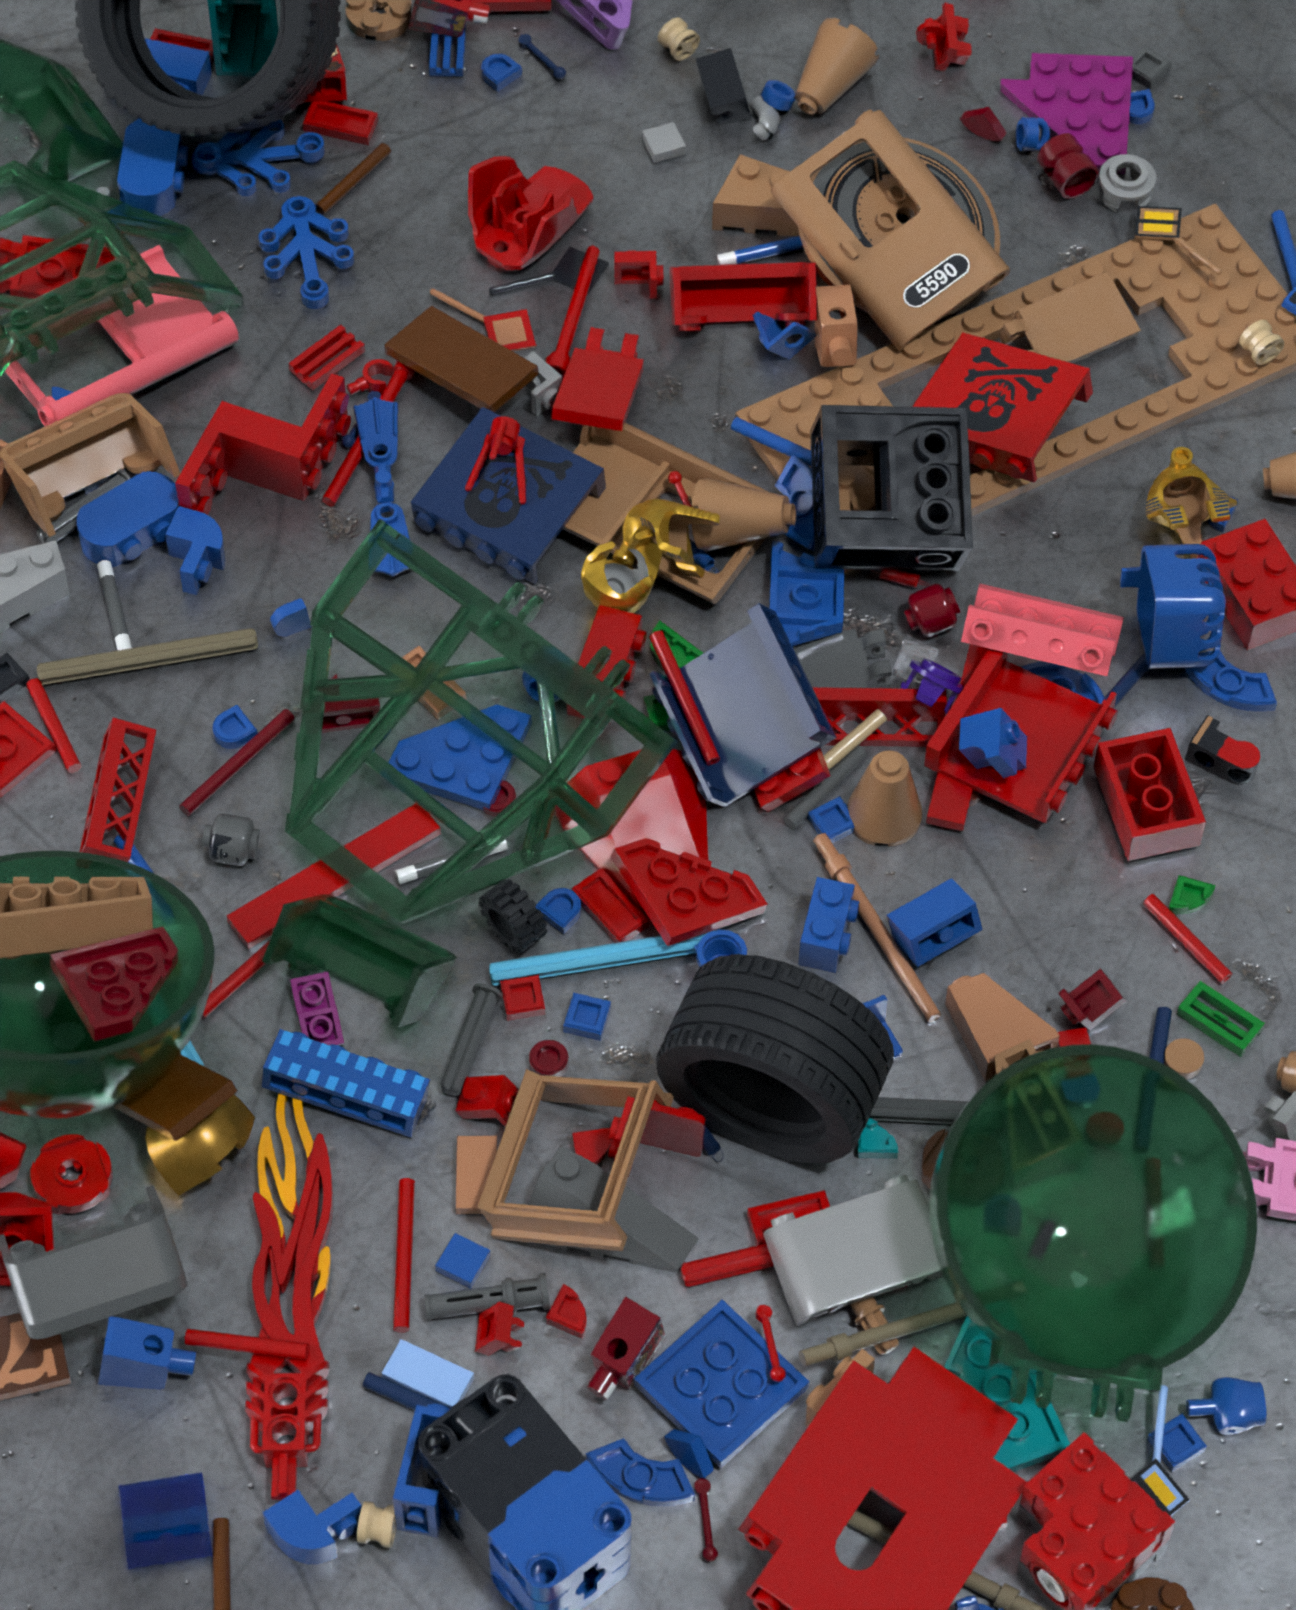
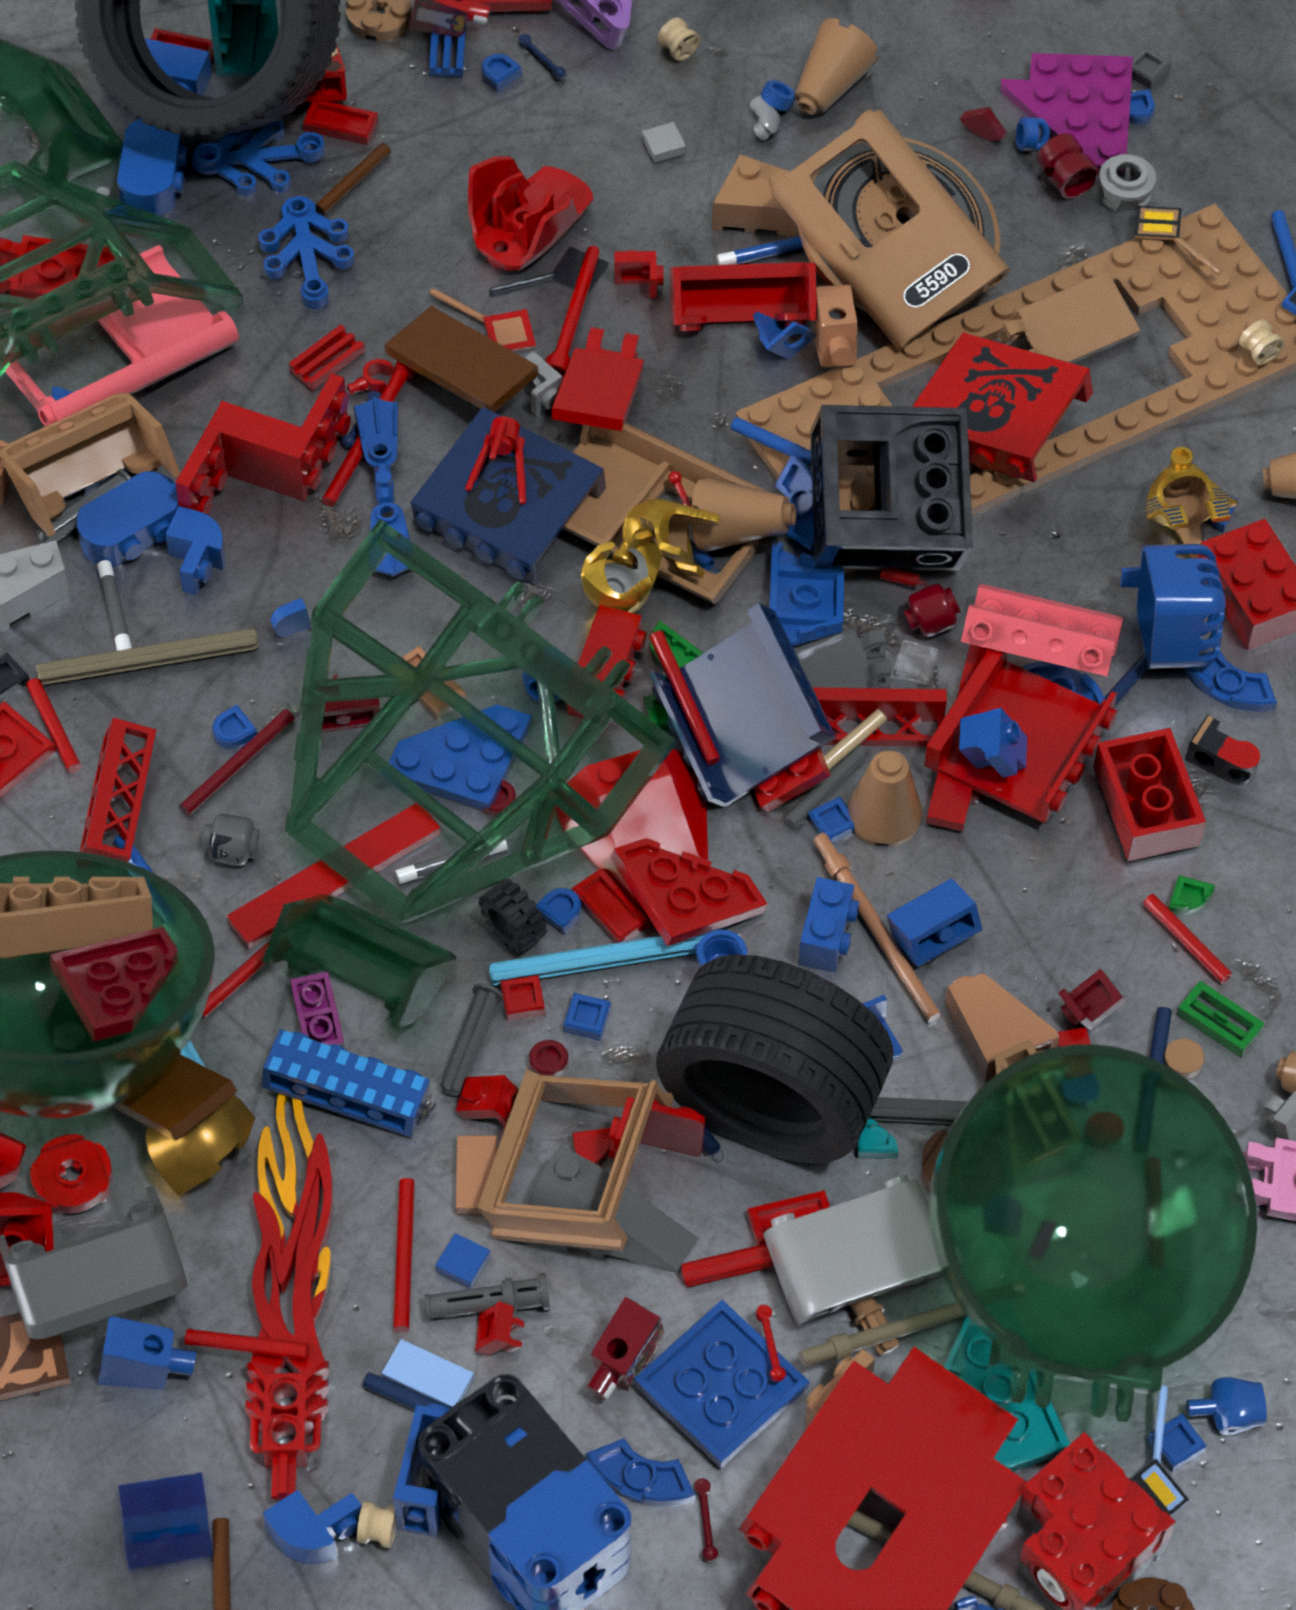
(568, 1313): red tile -> none
(690, 1451): blue tile -> none
(723, 86): black hinge -> none
(934, 682): dark purple piece -> none
(942, 38): red hips -> none

